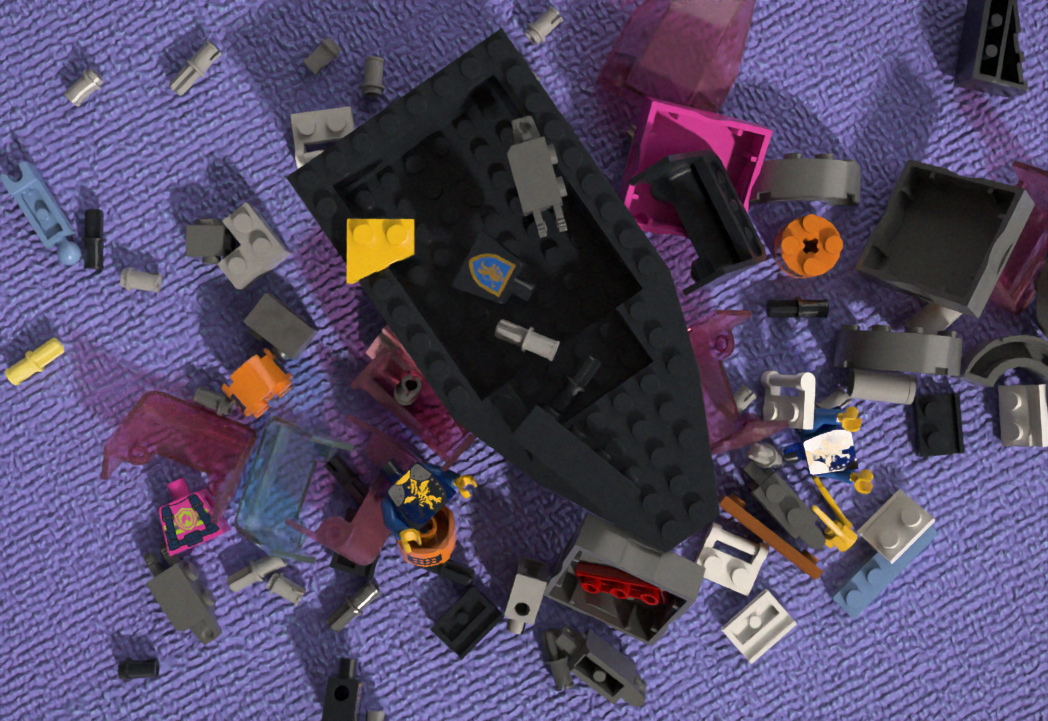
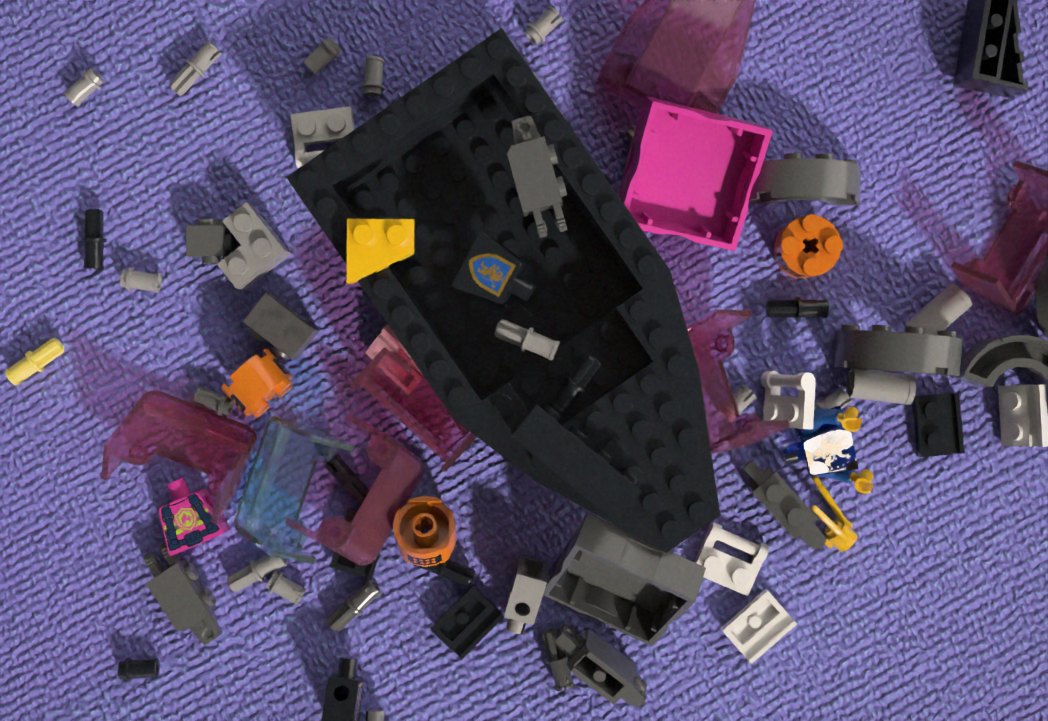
(43, 212): medium blue plate -> none
(401, 388): dark grey pin -> none
(417, 496): torso -> none
(619, 584): red tile -> none
(709, 212): black windscreen -> none
(765, 455): light grey axle -> none
(802, 560): dark orange plate -> none
(875, 575): medium blue plate -> none
(896, 526): white plate -> none
(945, 237): dark grey tile -> none

